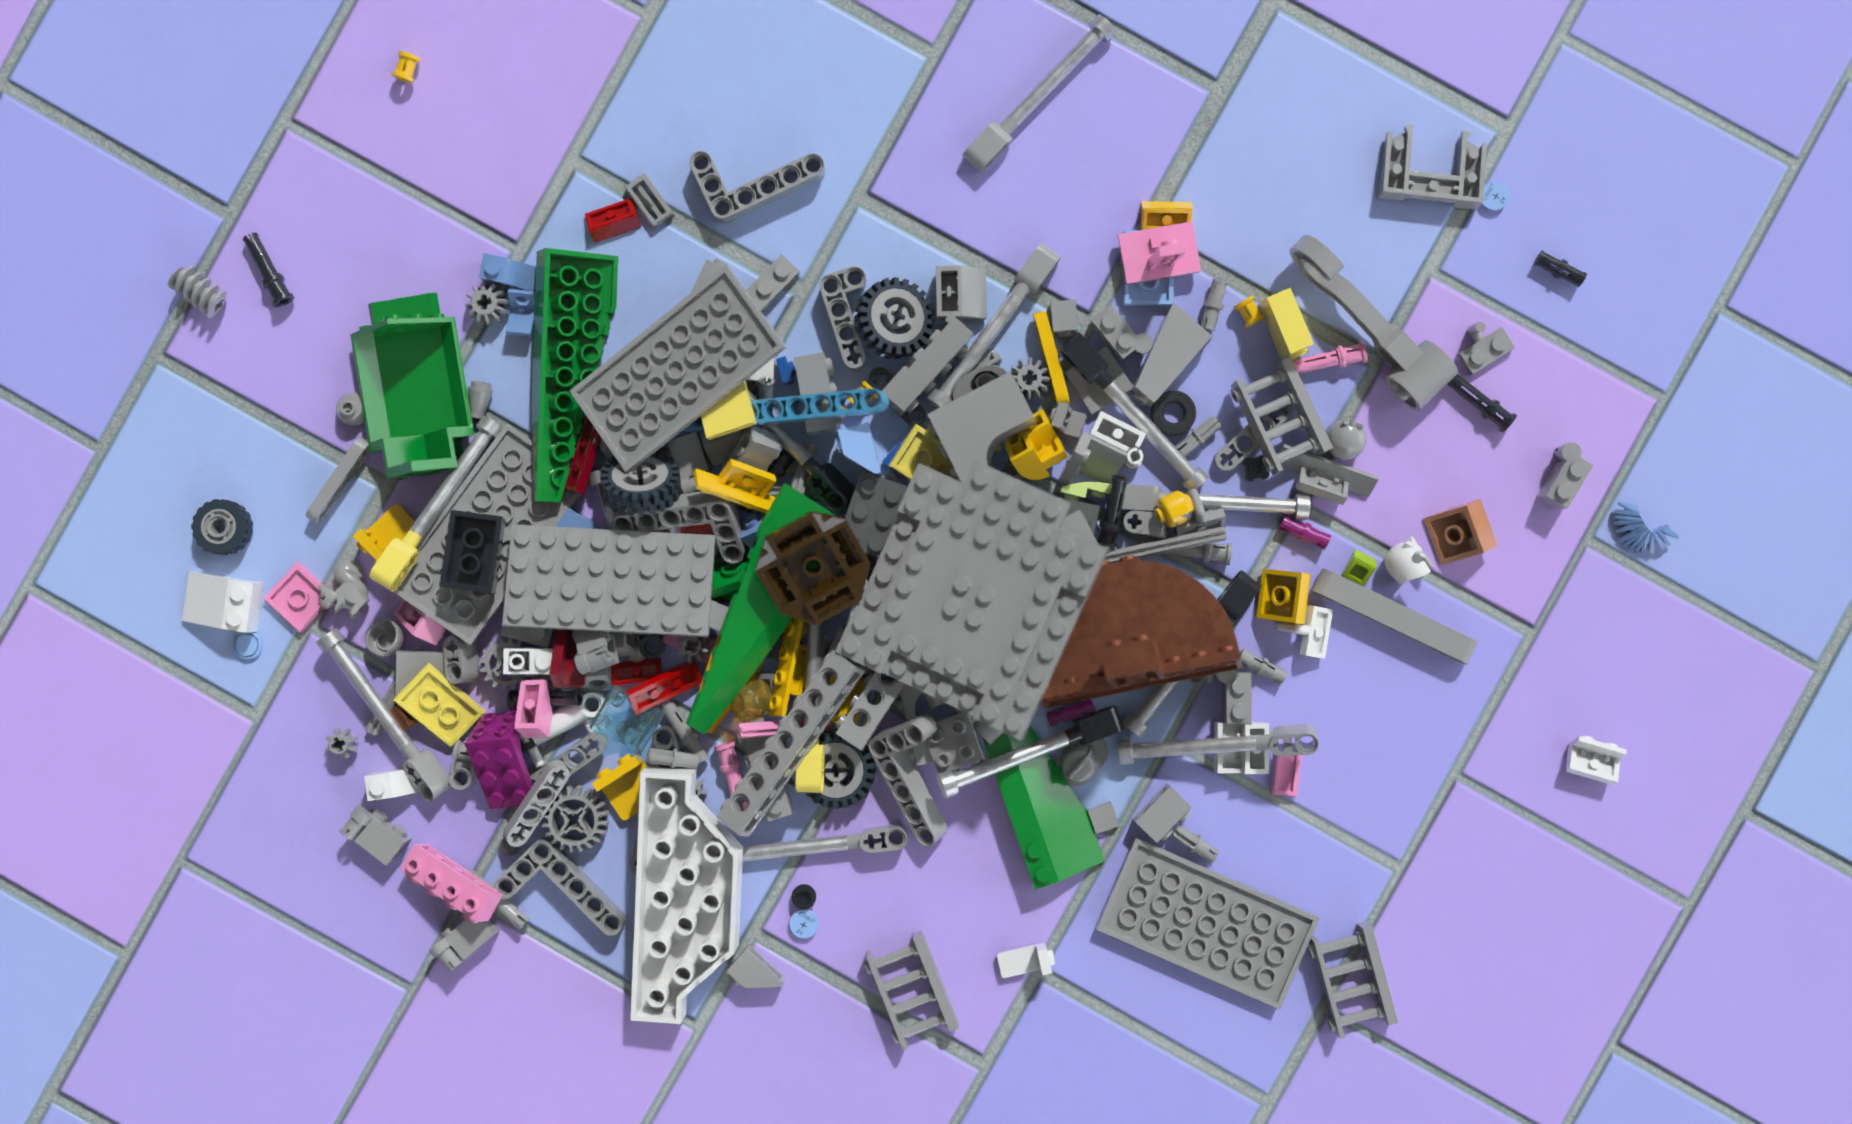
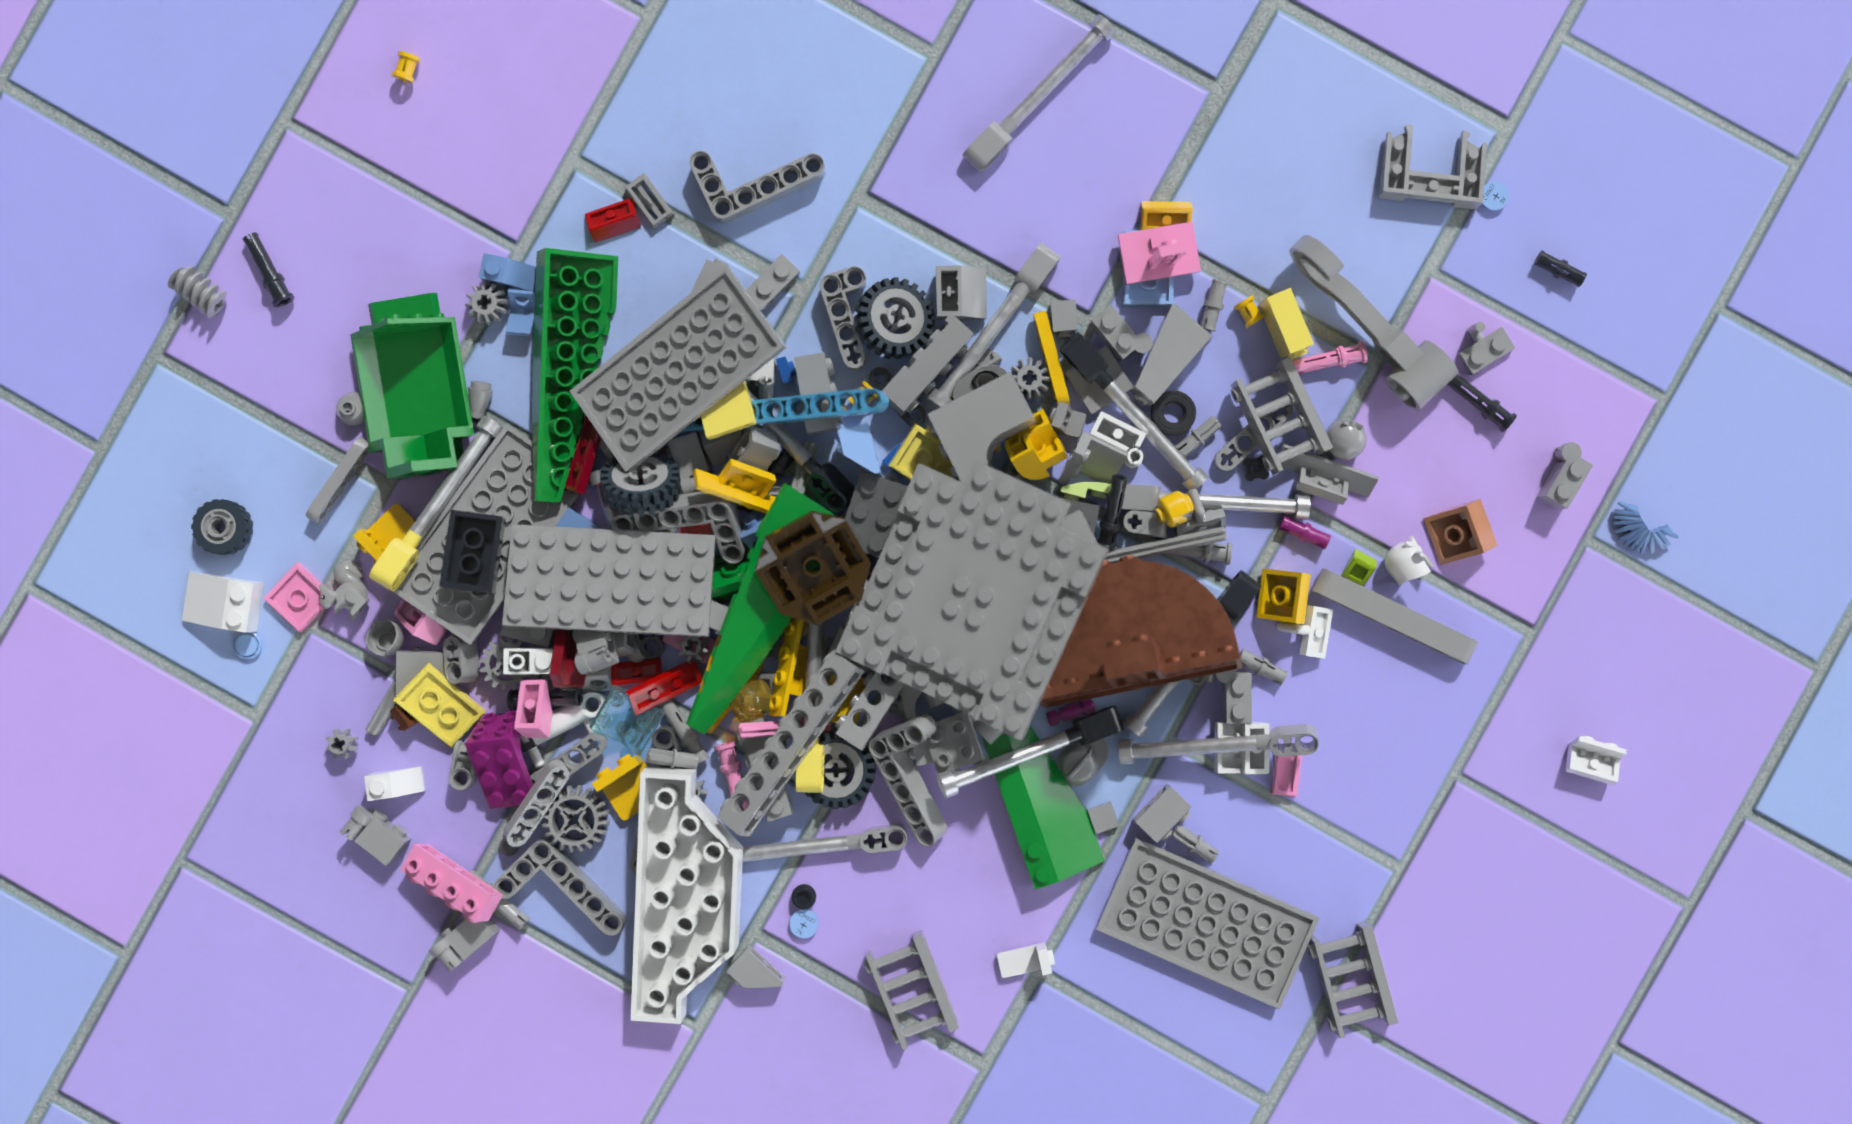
(421, 766): piece -> none

